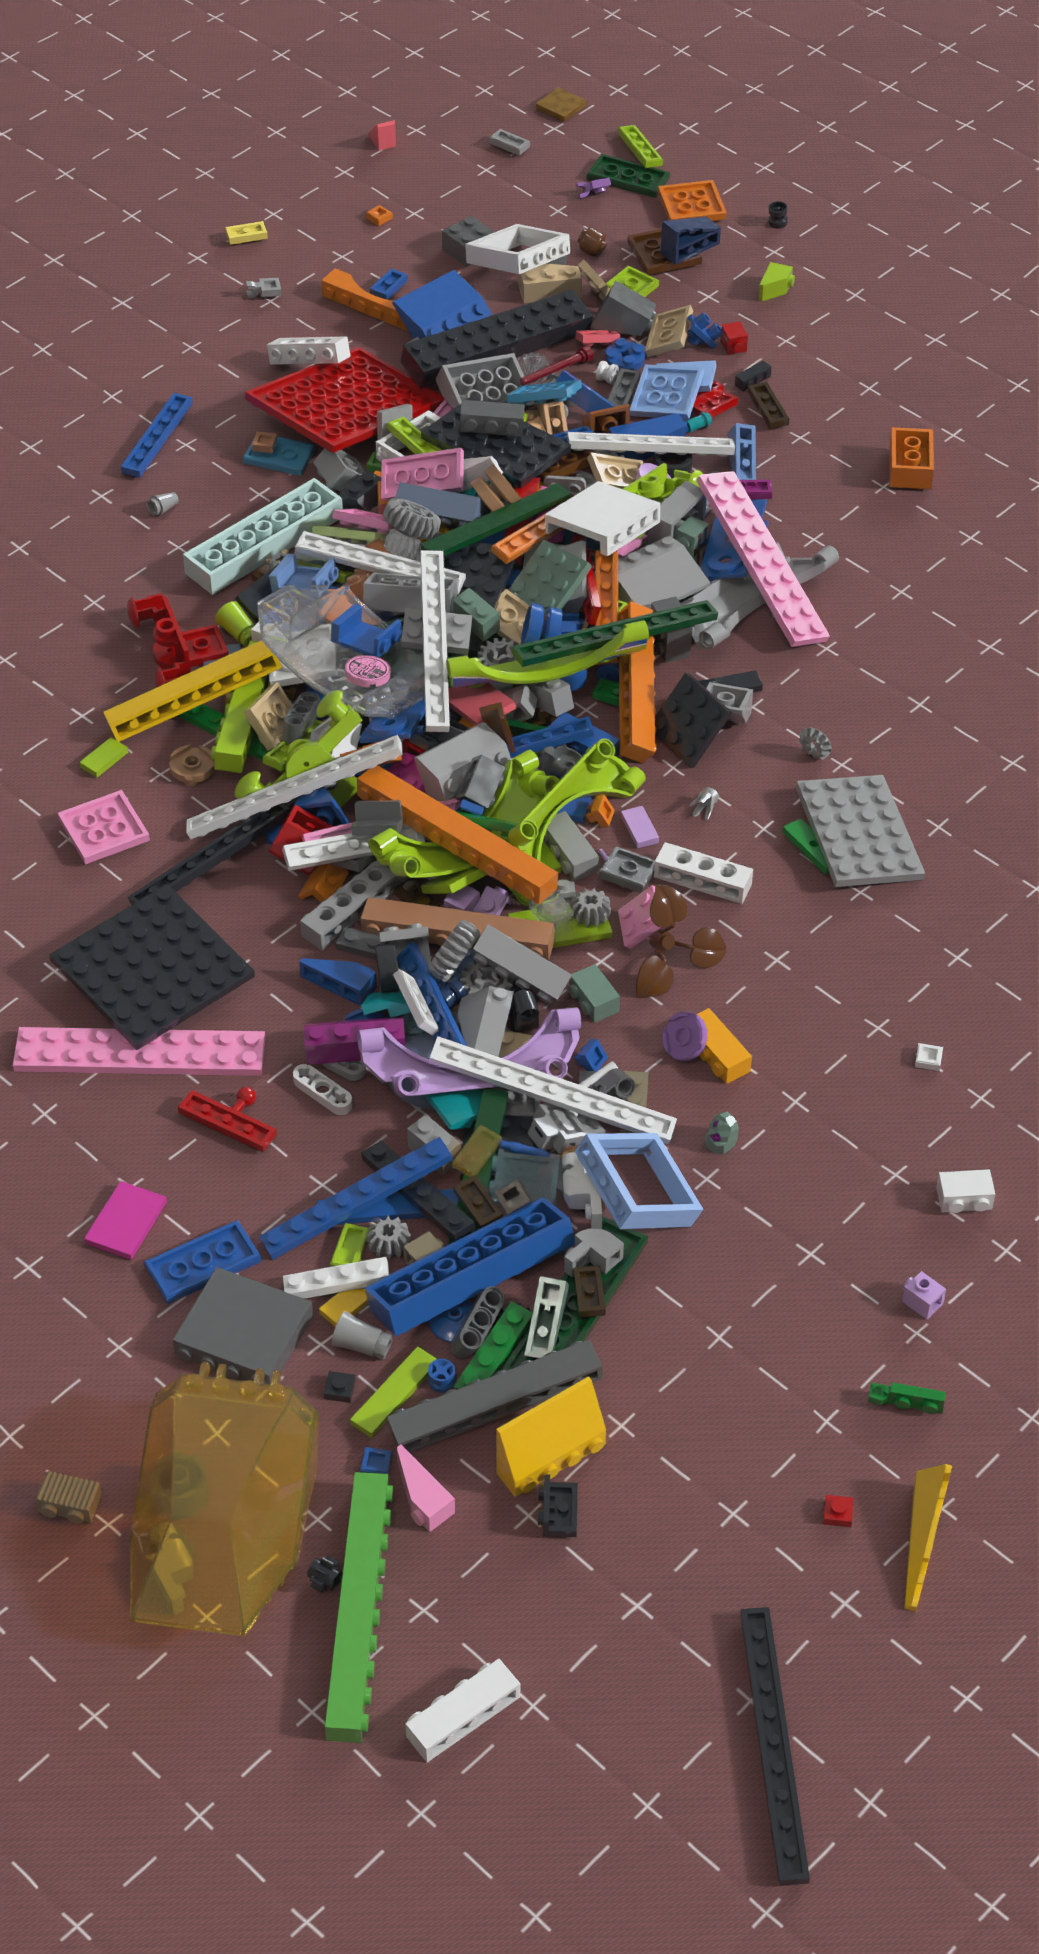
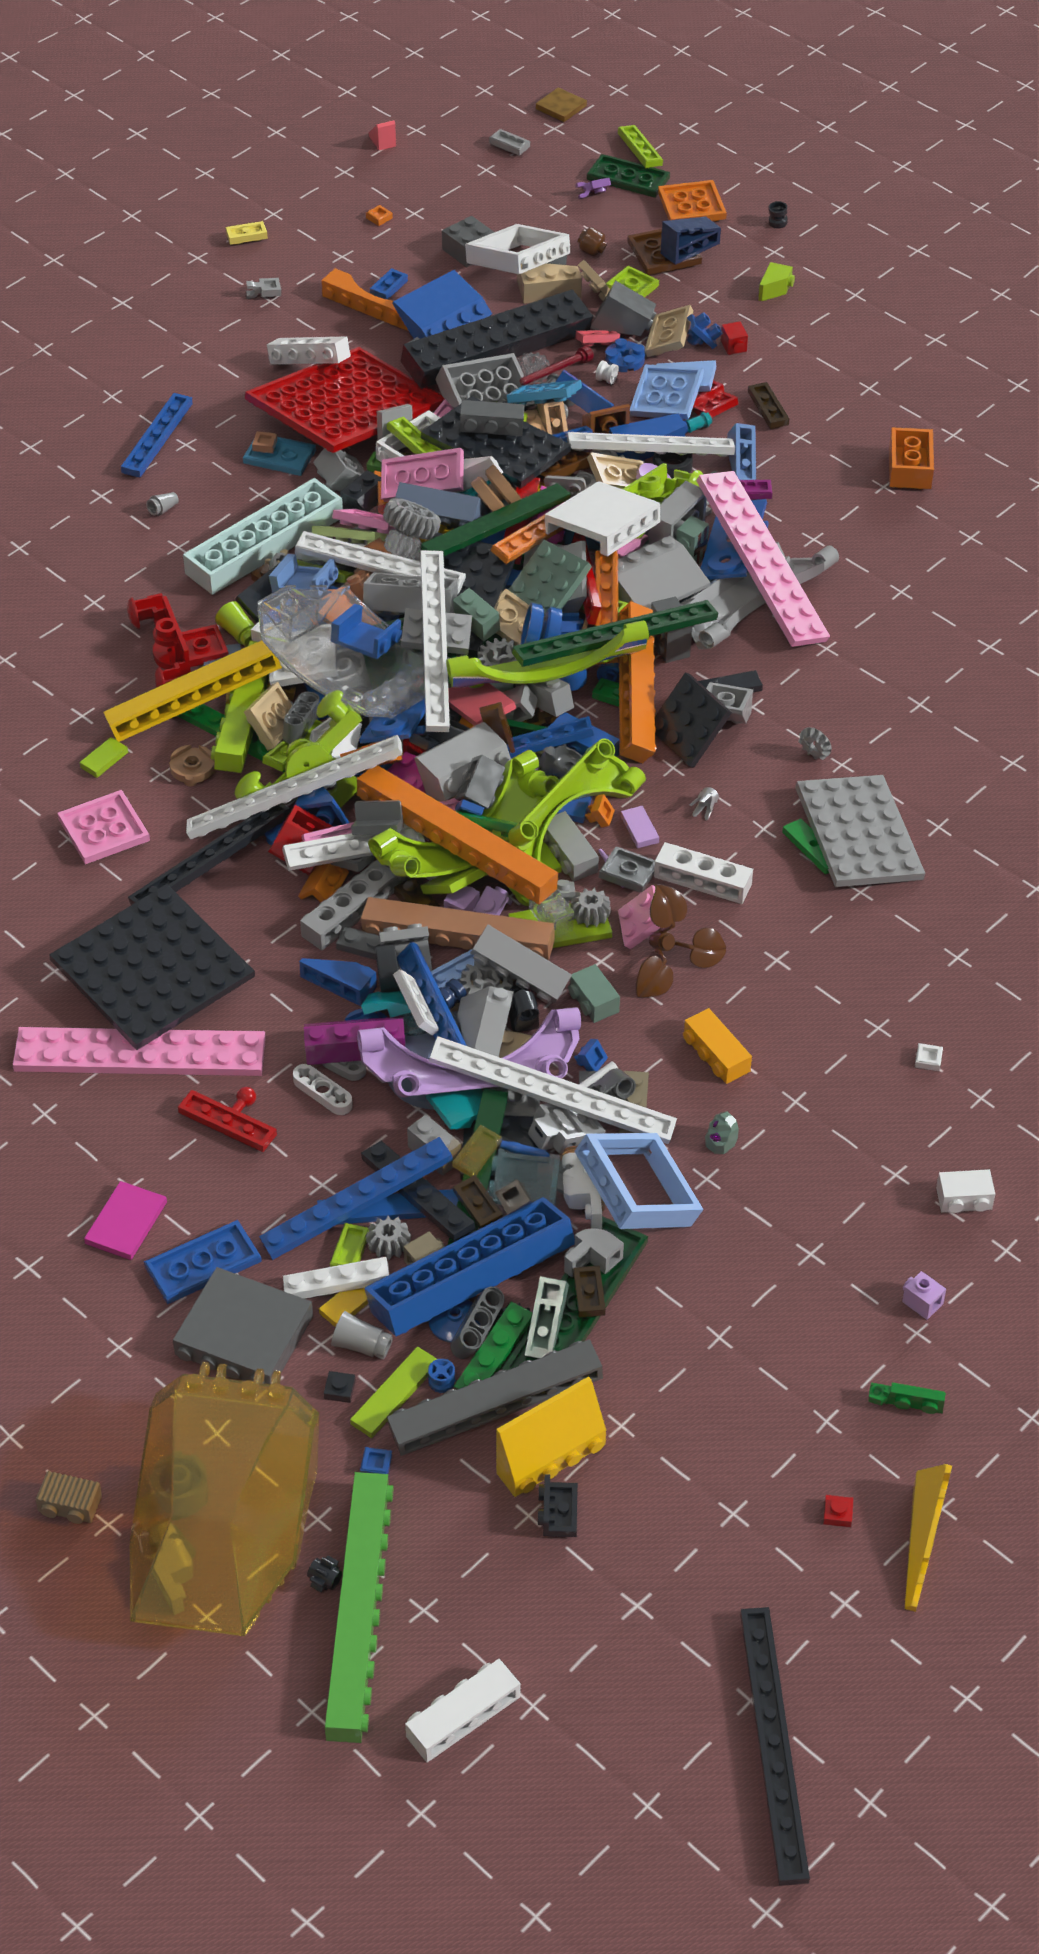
(367, 670): bright pink tile -> none
(427, 1498): bright pink slope -> none
(454, 950): light grey gear -> none
(624, 387): dark grey plate -> none
(684, 1036): medium lavender tile -> none
(753, 375): black piece -> none

